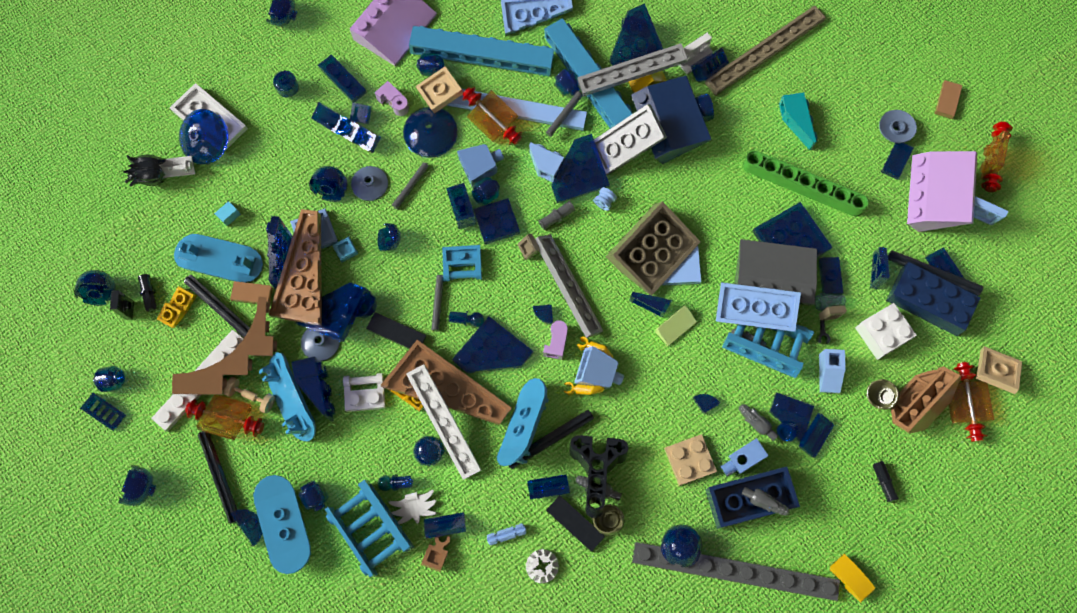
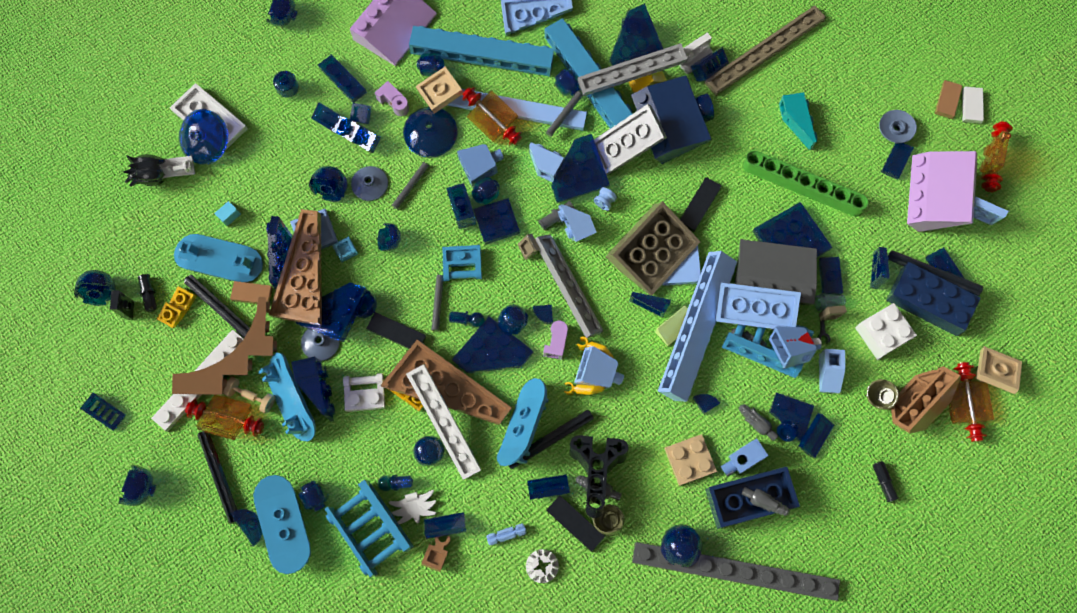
(109, 378): head -> none
(512, 319): none -> clear blue hair
(578, 223): none -> light blue slope
(696, 328): none -> light blue brick
(700, 204): none -> black tile
(793, 345): none -> medium blue torso
(853, 578): yellow slope -> none
(972, 105): none -> white tile

